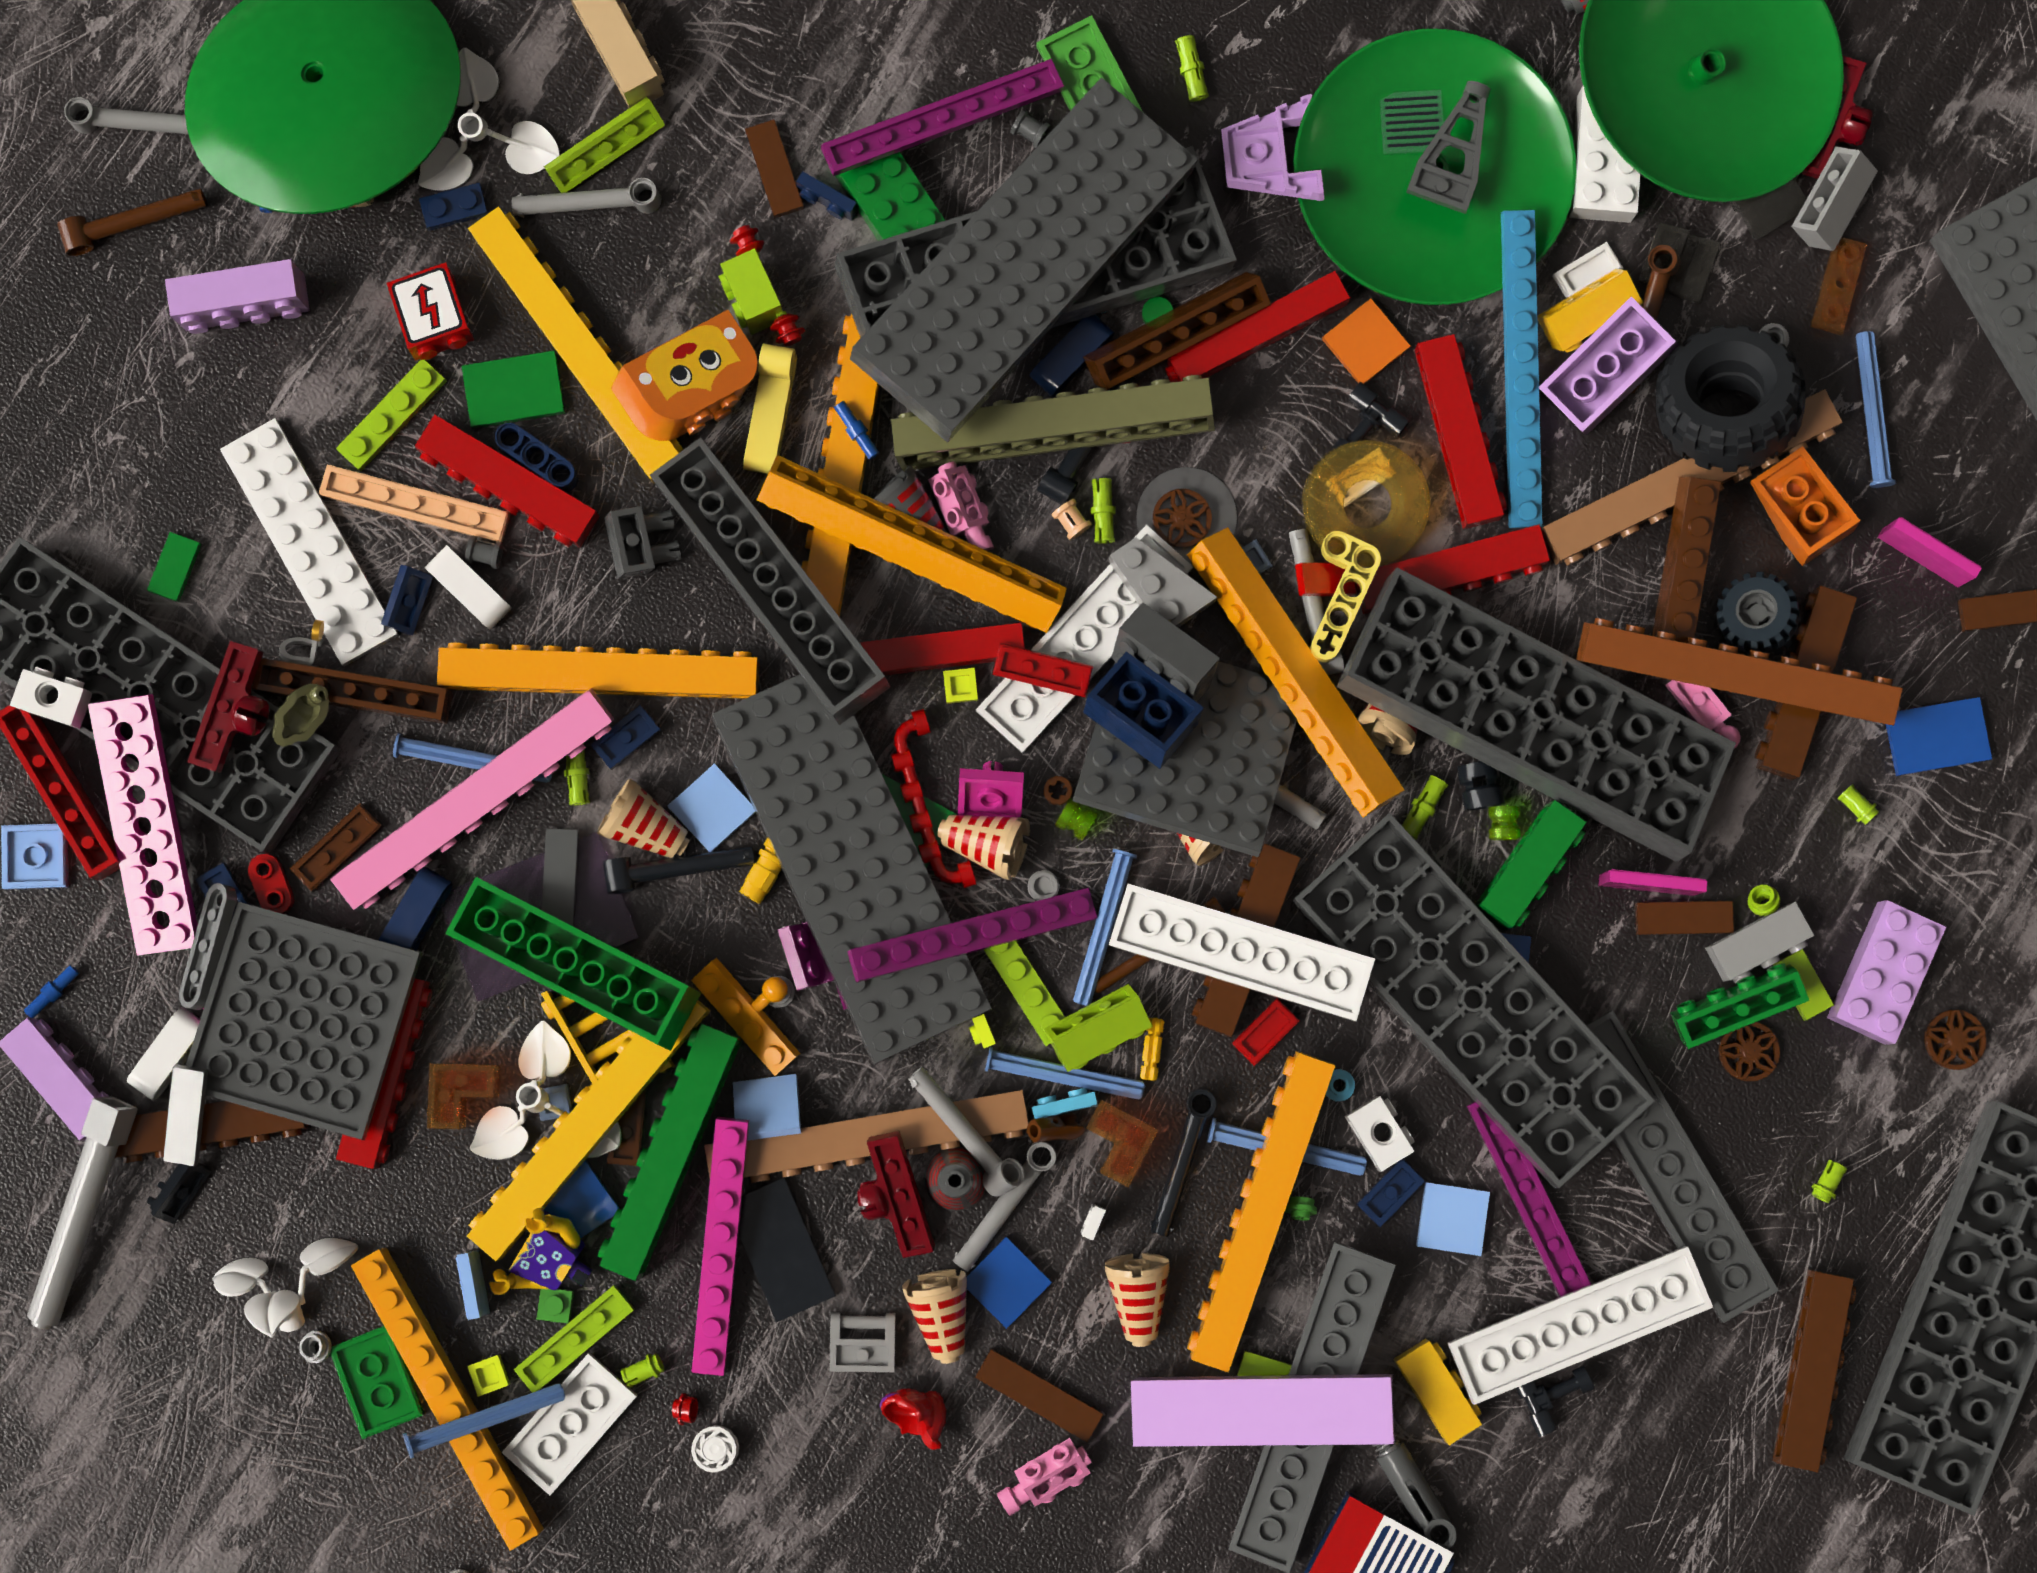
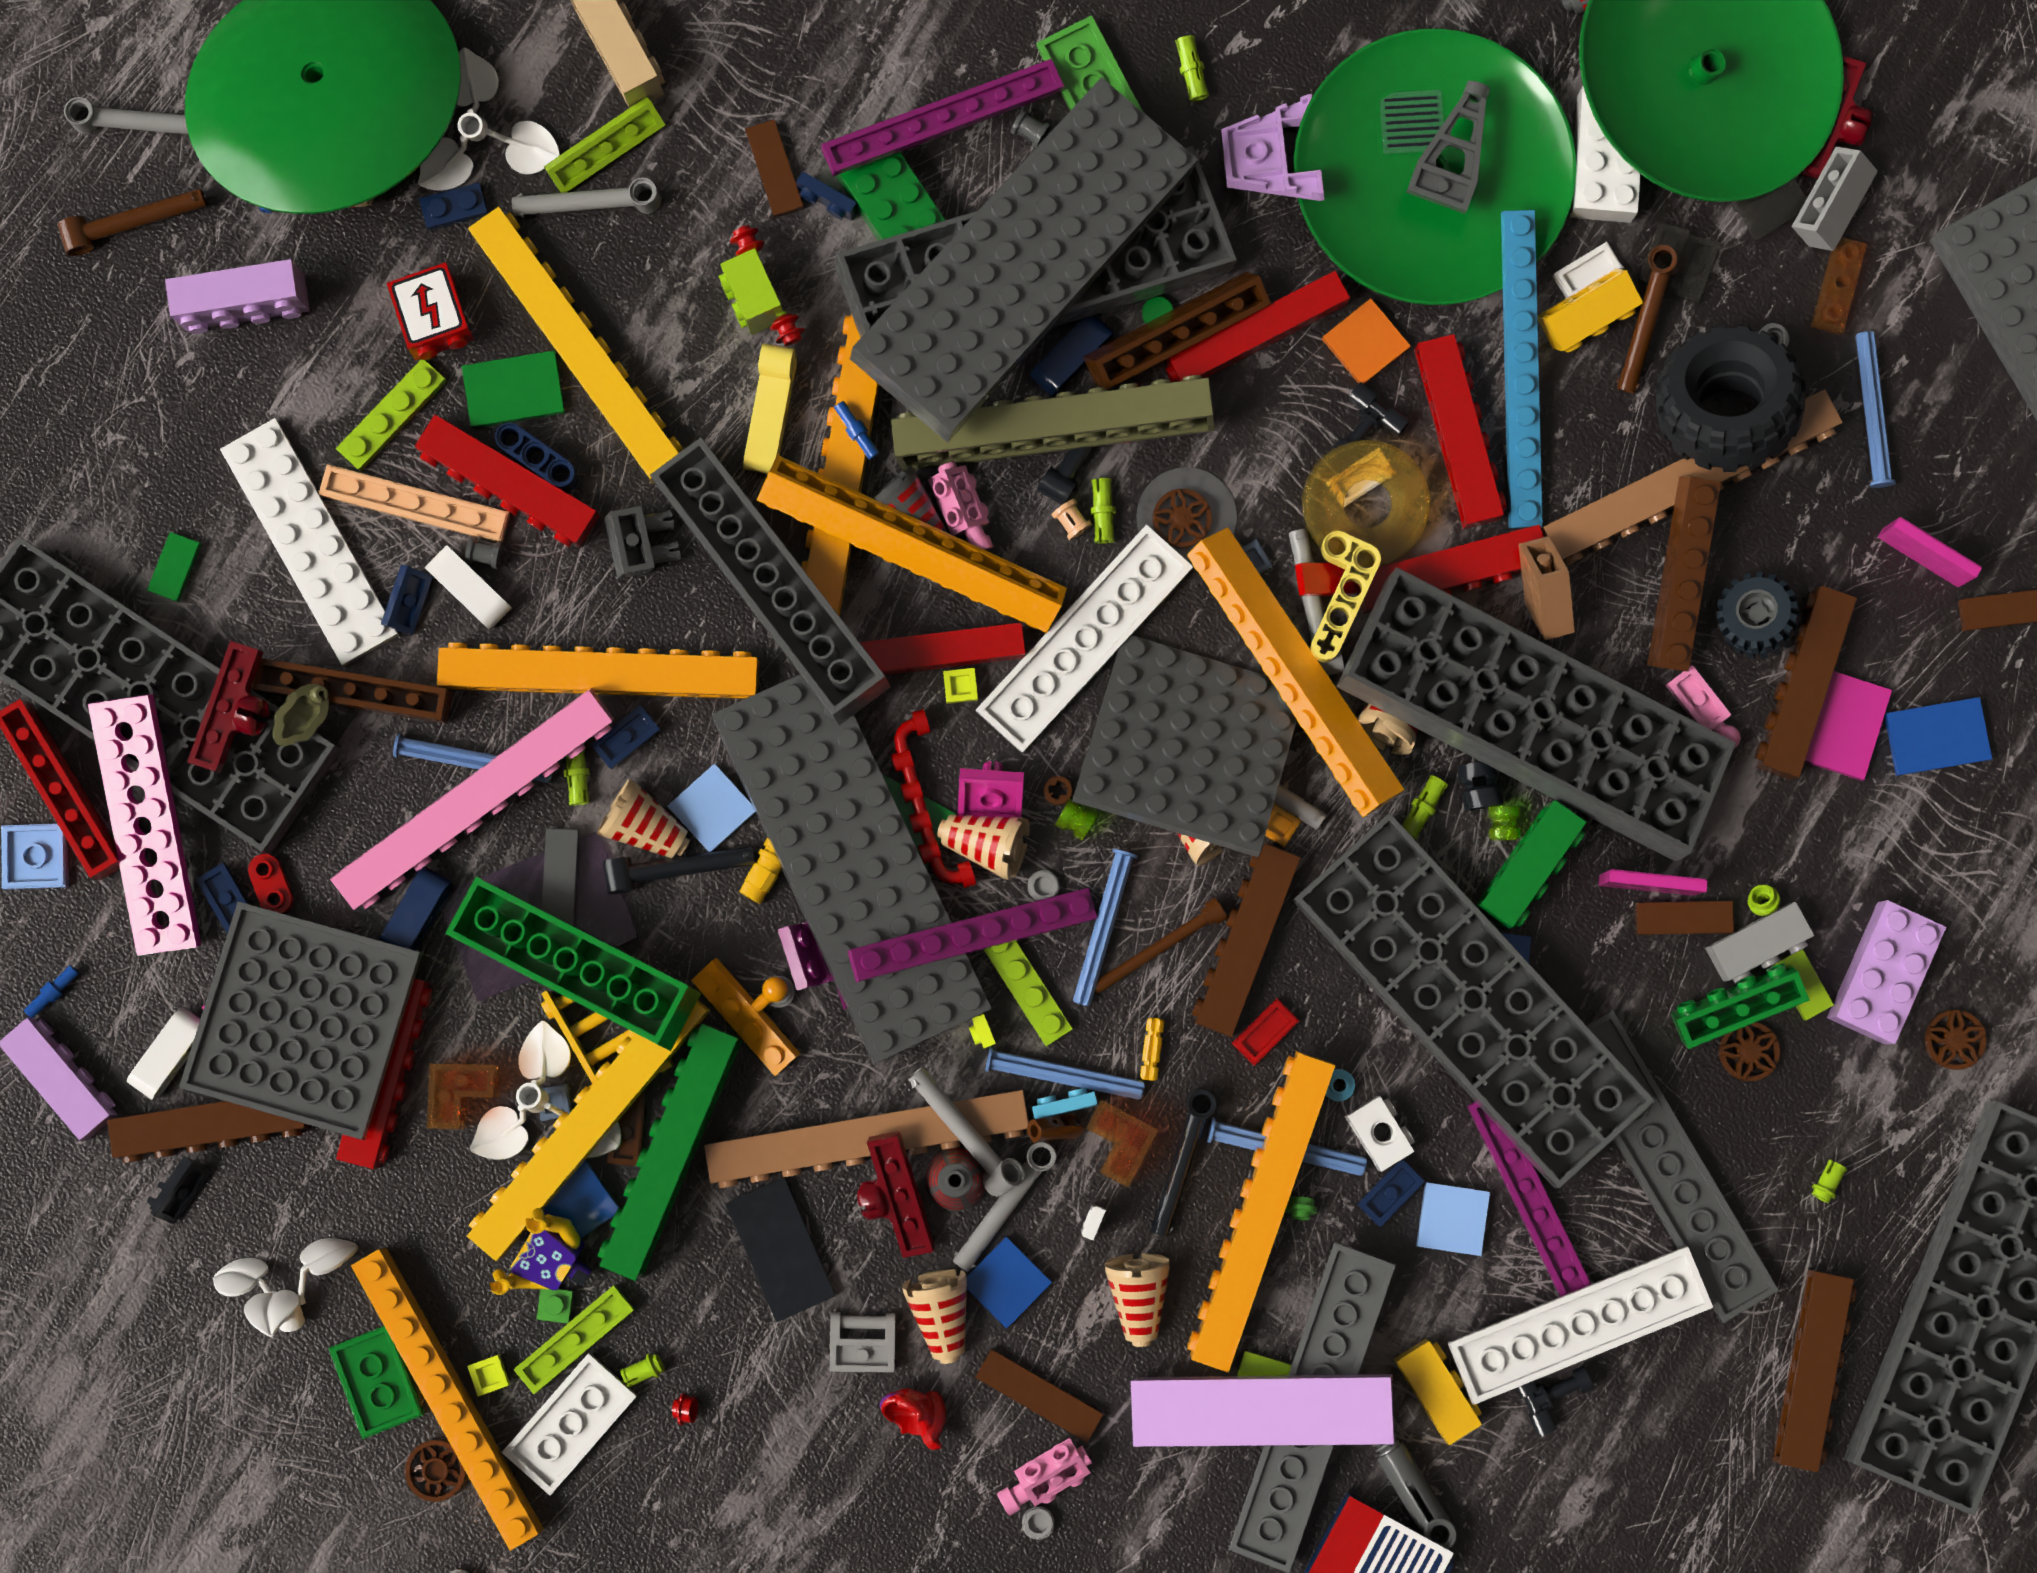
(32, 697): white brick -> none
(105, 1129): light grey brick -> none
(185, 1115): tile -> none
(207, 945): dark grey plate -> none
(307, 1347): light grey plate -> none
(317, 641): light grey piece -> none
(336, 847): reddish brown tile -> none
(434, 1471): none -> reddish brown wheel
(472, 1284): light blue tile -> none
(483, 1419): medium blue axle -> none
(687, 379): orange brick -> none
(715, 1448): white wheel -> none
(720, 1246): dark pink plate -> none
(769, 1106): light blue tile -> none
(1038, 1522): none -> light grey tile
(1042, 670): red tile -> none
(1098, 1028): lime brick -> none
(1143, 710): dark blue brick -> none
(1160, 583): light grey wedge -> none
(1166, 651): dark grey brick -> none
(1242, 952): white plate -> none
(1281, 826): none -> light orange tile
(1546, 588): none -> medium nougat brick
(1608, 366): lavender brick -> none
(1739, 673): dark orange brick -> none
(1804, 506): orange slope -> none
(1848, 726): none -> dark pink tile
(1858, 804): lime pin -> none

